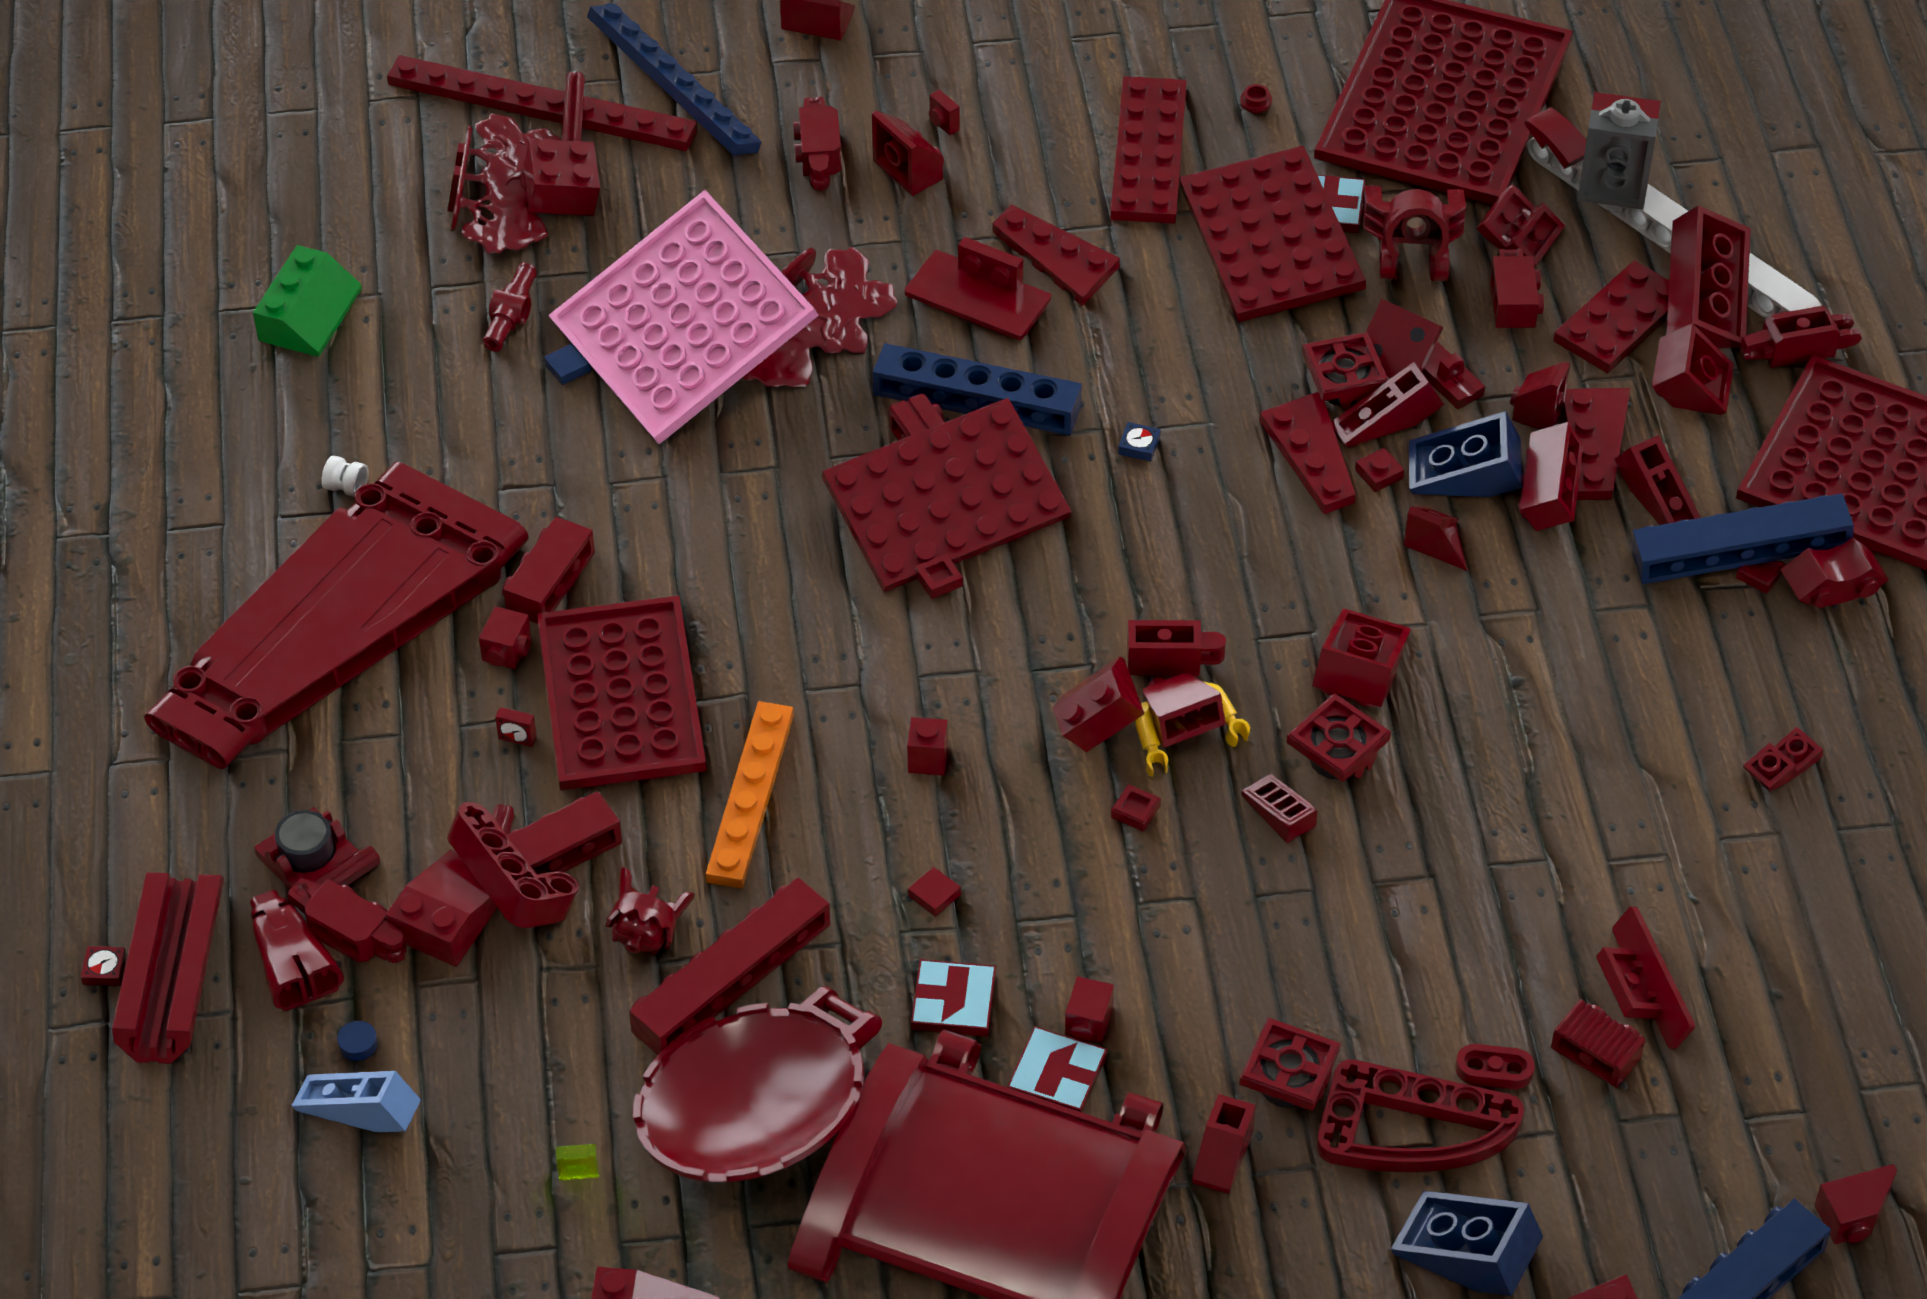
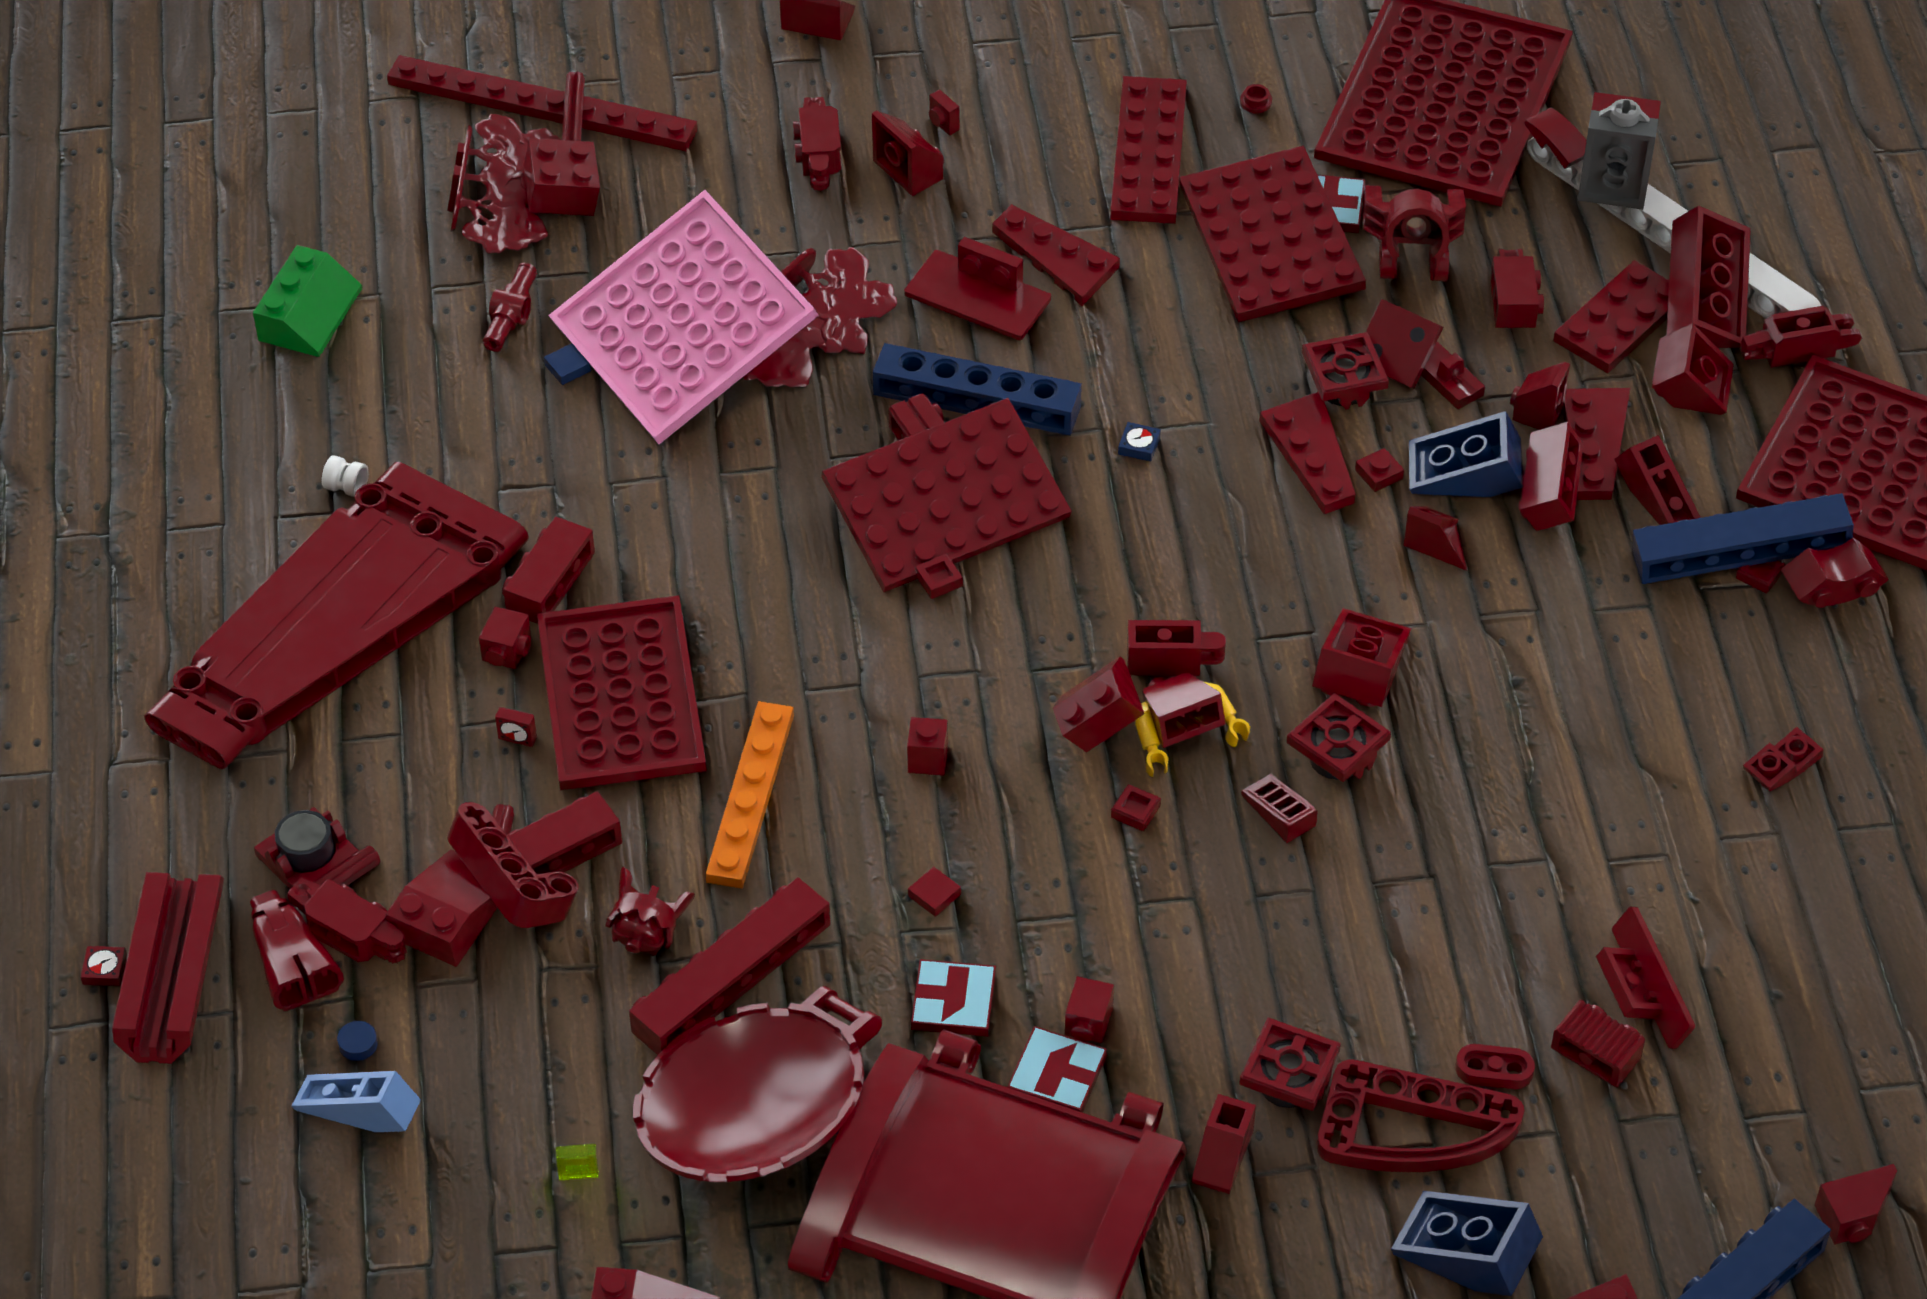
(674, 79): dark blue plate -> none
(1390, 408): dark red slope -> none
(1519, 224): dark red slope -> none

